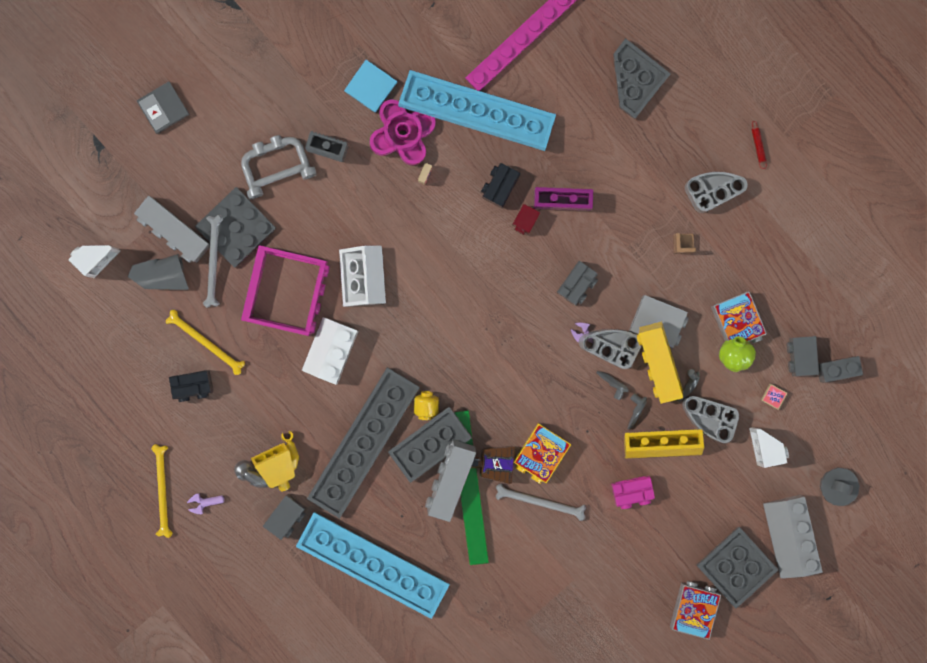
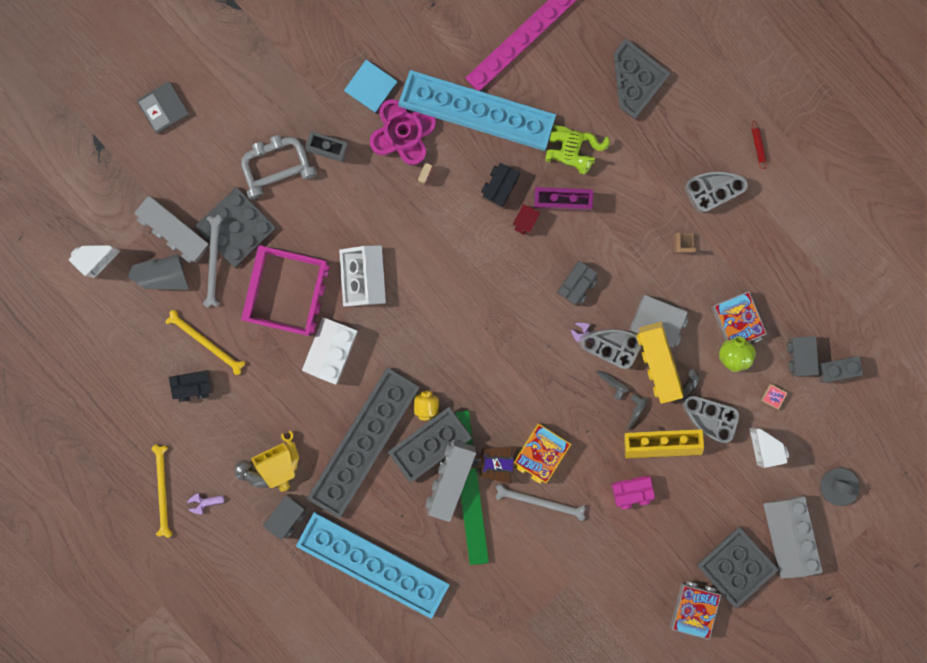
(570, 148): none -> lime animal

